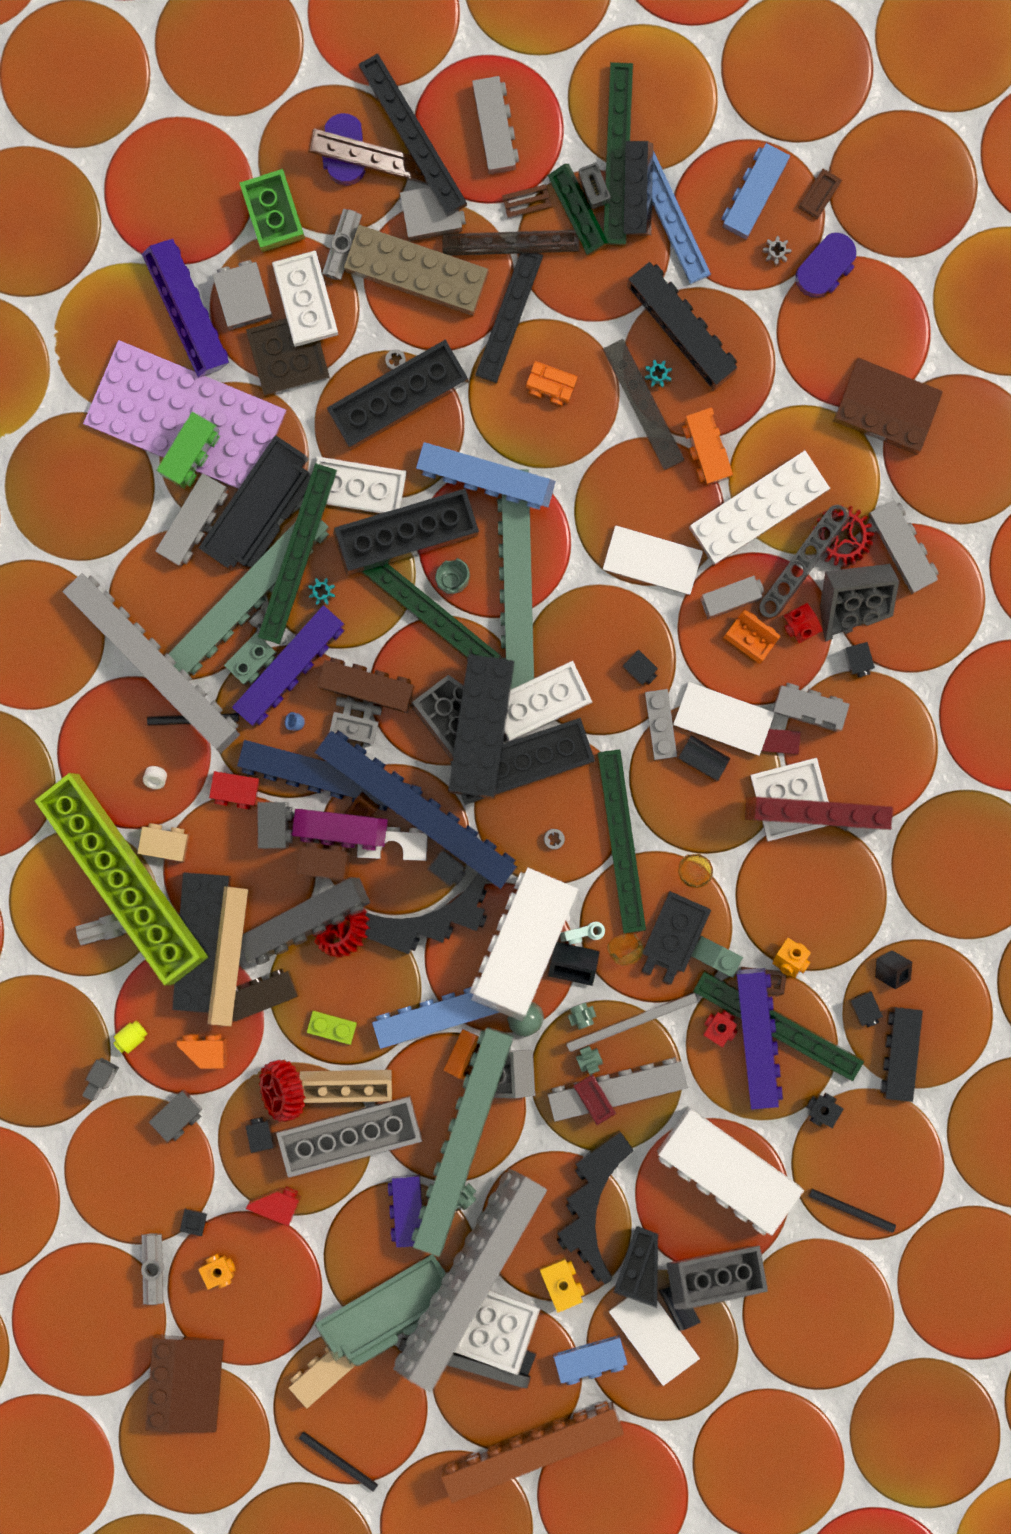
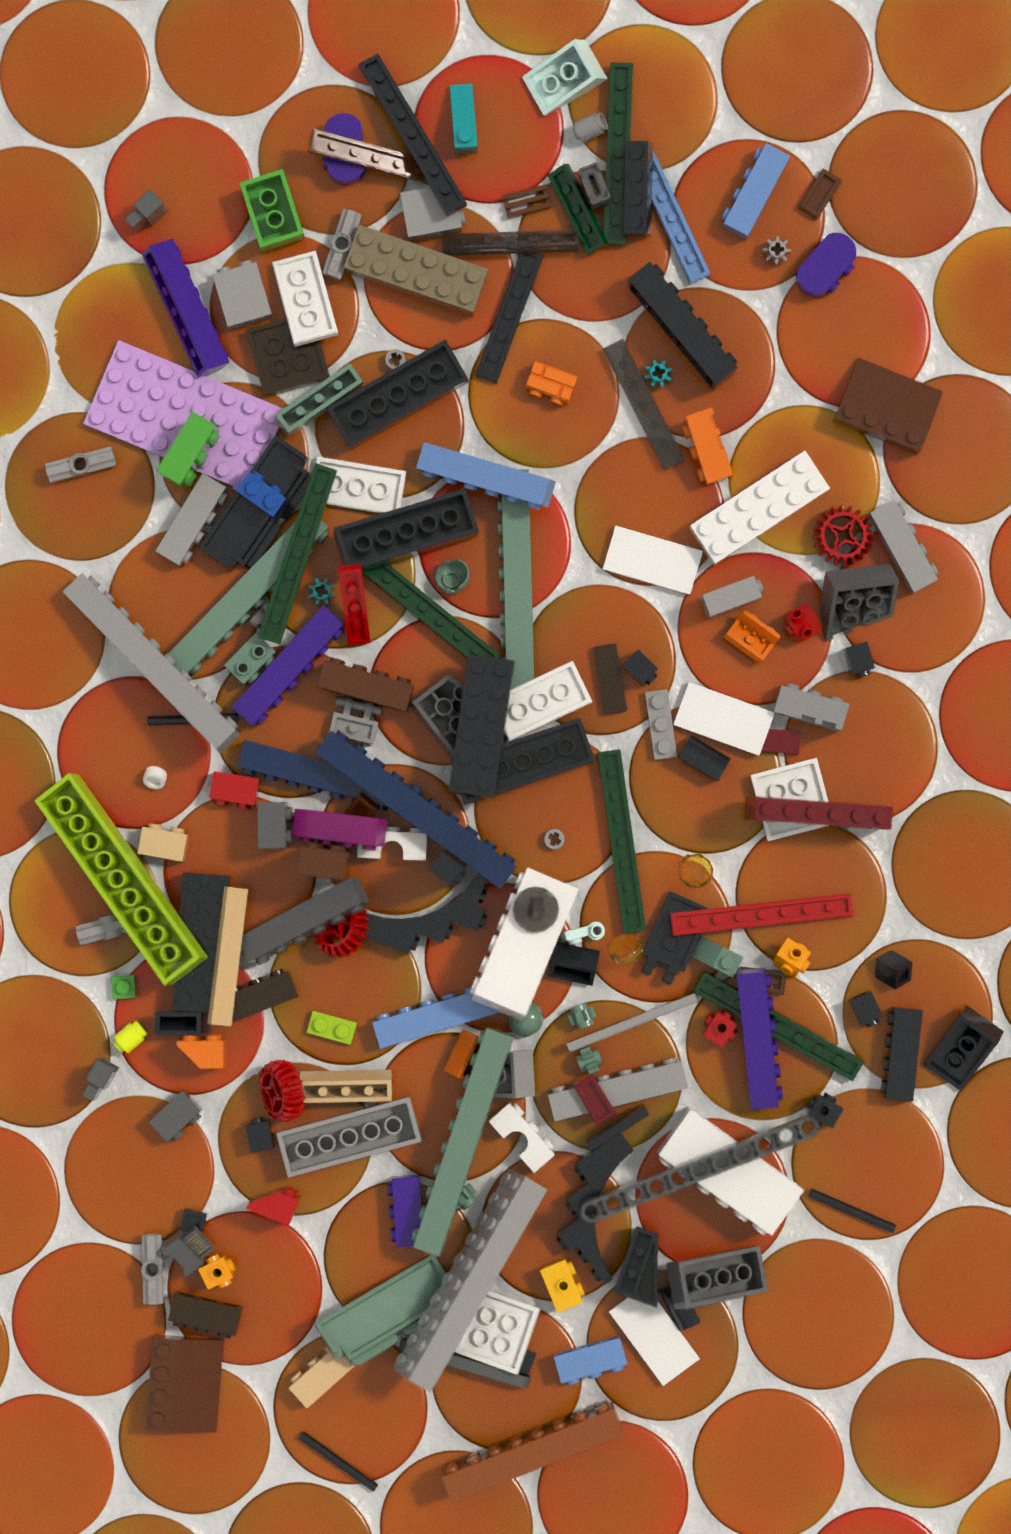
(95, 461): none -> light grey piece
(123, 986): none -> bright green plate
(148, 210): none -> dark grey piece
(178, 1023): none -> black brick
(188, 1249): none -> dark grey piece
(205, 1314): none -> dark brown brick
(259, 493): none -> blue brick
(294, 721): medium blue hinge -> none
(317, 400): none -> sand green brick
(354, 604): none -> red plate
(463, 118): none -> teal slope
(494, 124): light grey brick -> none
(509, 1120): none -> white arch
(535, 909): none -> clear smoke tile
(564, 76): none -> light aqua slope
(590, 127): none -> light grey brick
(610, 678): none -> dark brown tile
(617, 1127): none -> black tile
(711, 1169): none -> dark grey beam
(761, 914): none -> red tile
(801, 558): dark grey beam -> none
(963, 1048): none -> black slope

